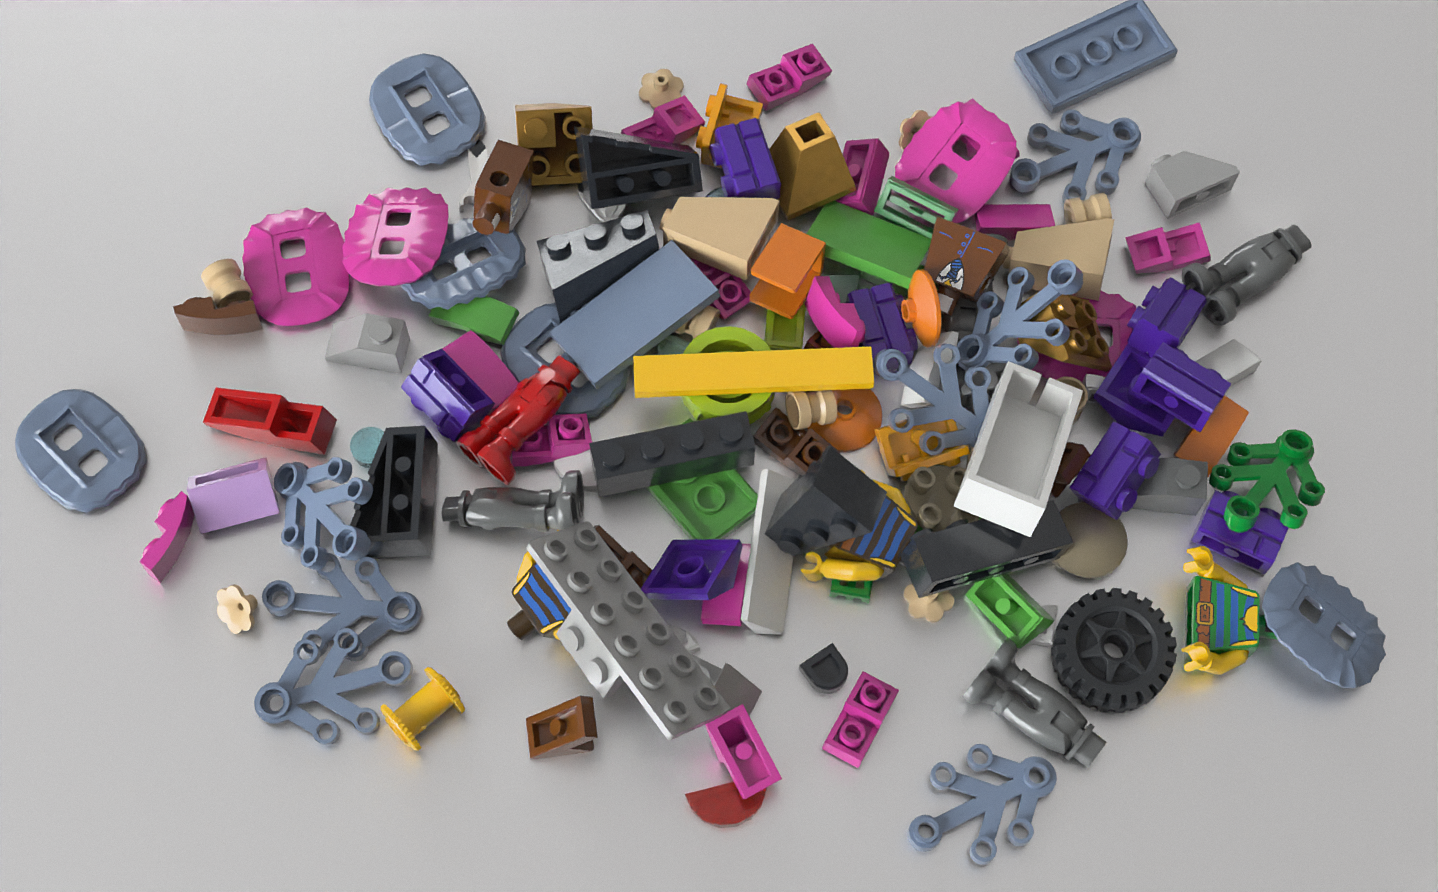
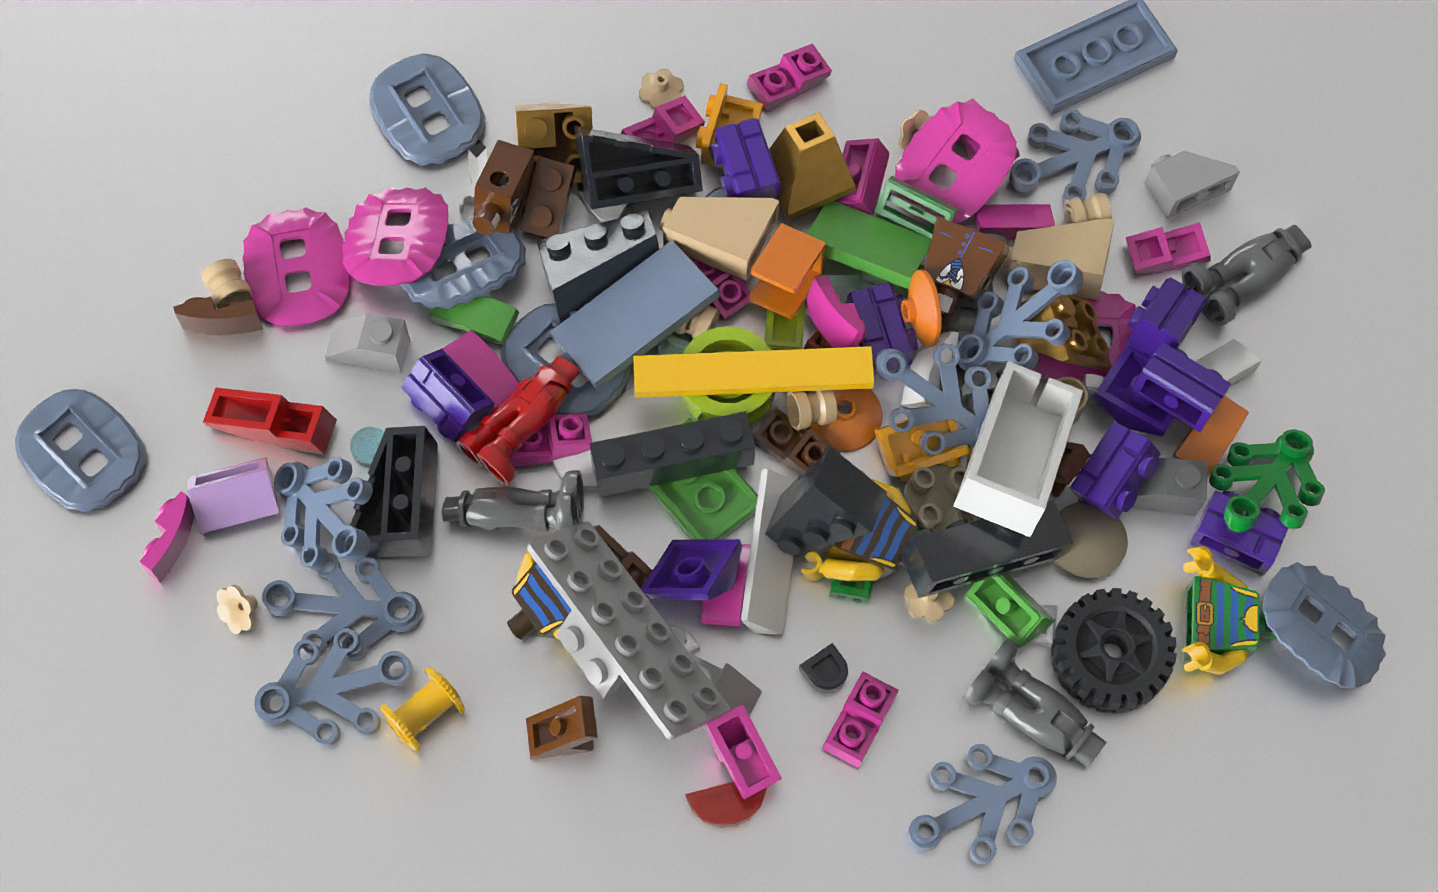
(548, 197): none -> reddish brown plate

